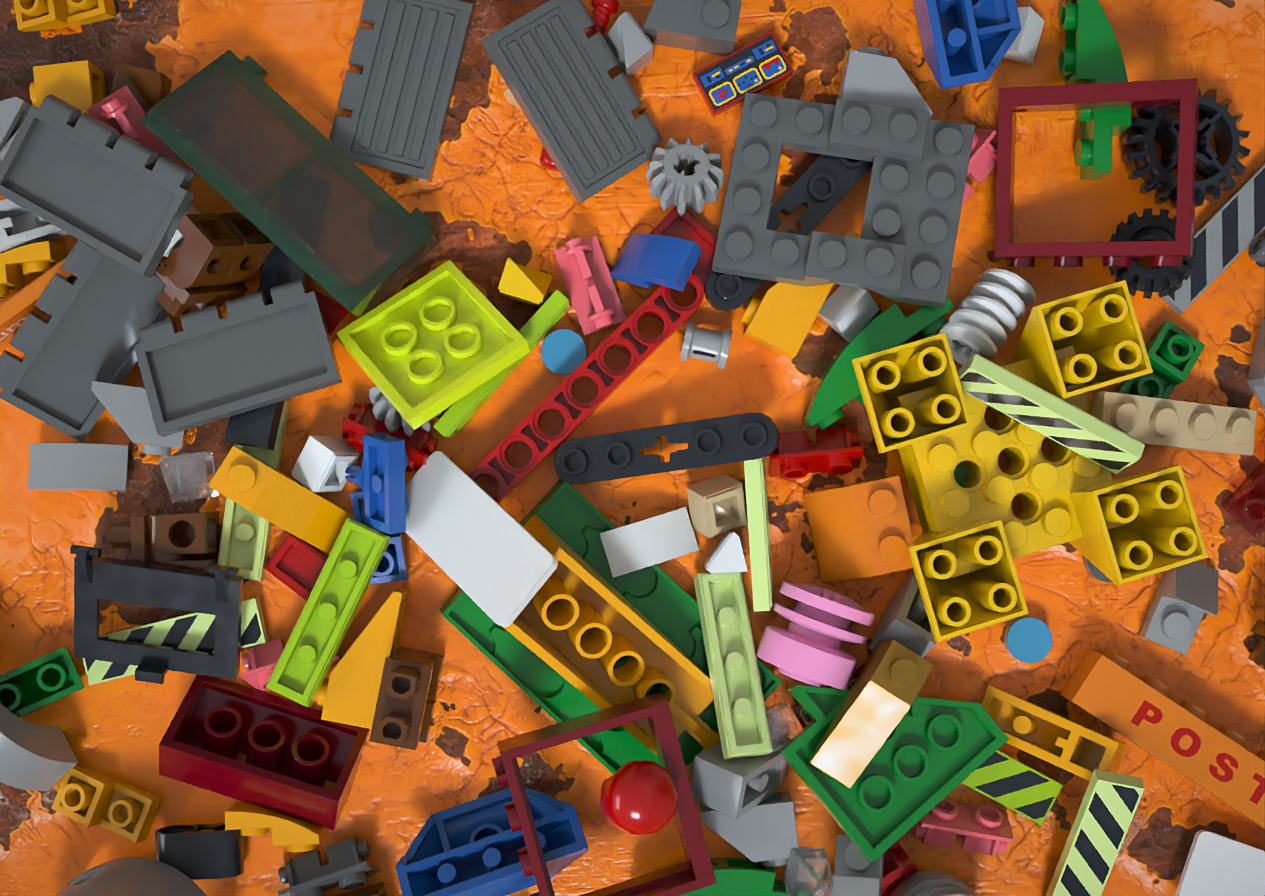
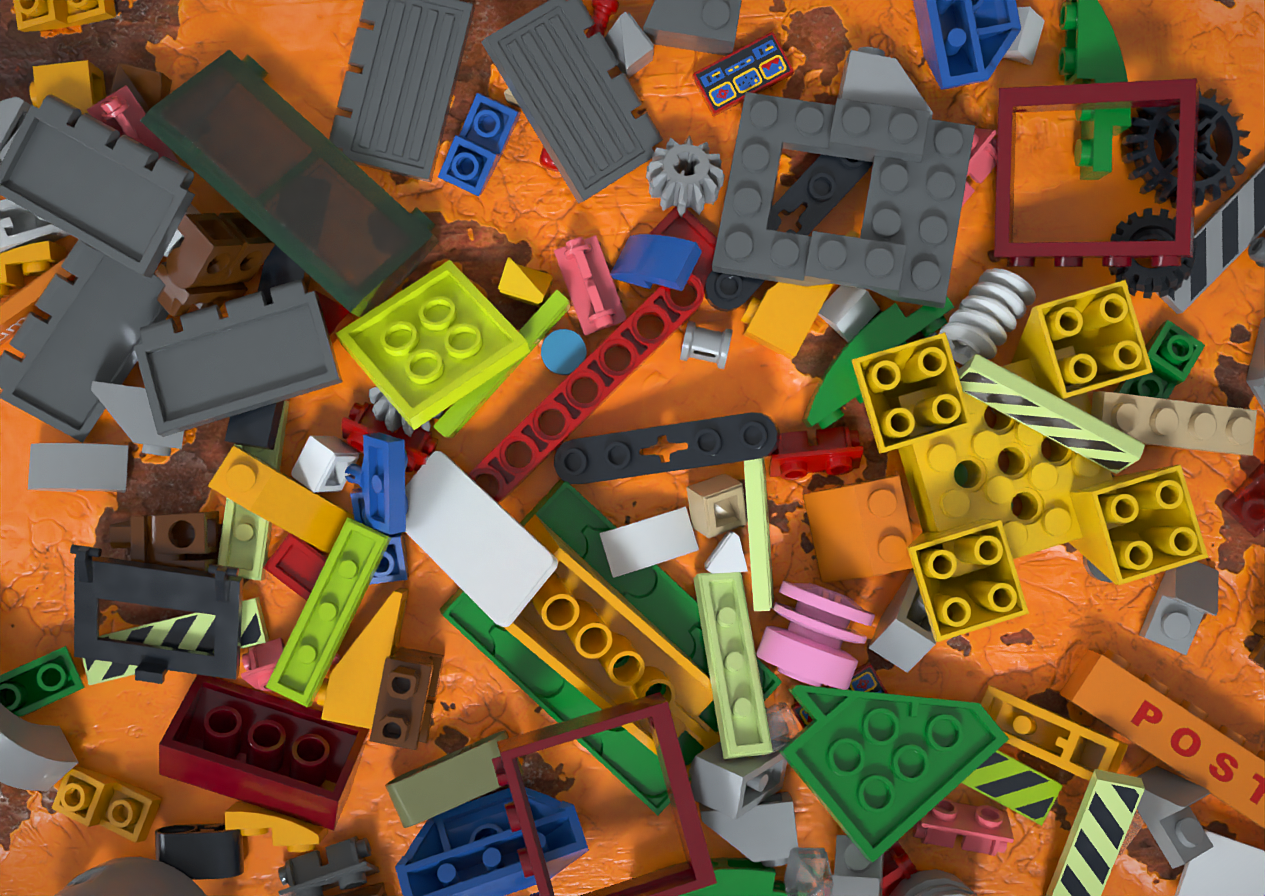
(189, 476): clear slope -> none
(446, 781): none -> olive beam
(479, 144): none -> blue slope
(639, 797): red hair -> none
(870, 711): slope -> none
(1027, 639): dark azure tile -> none
(1170, 818): none -> light grey slope

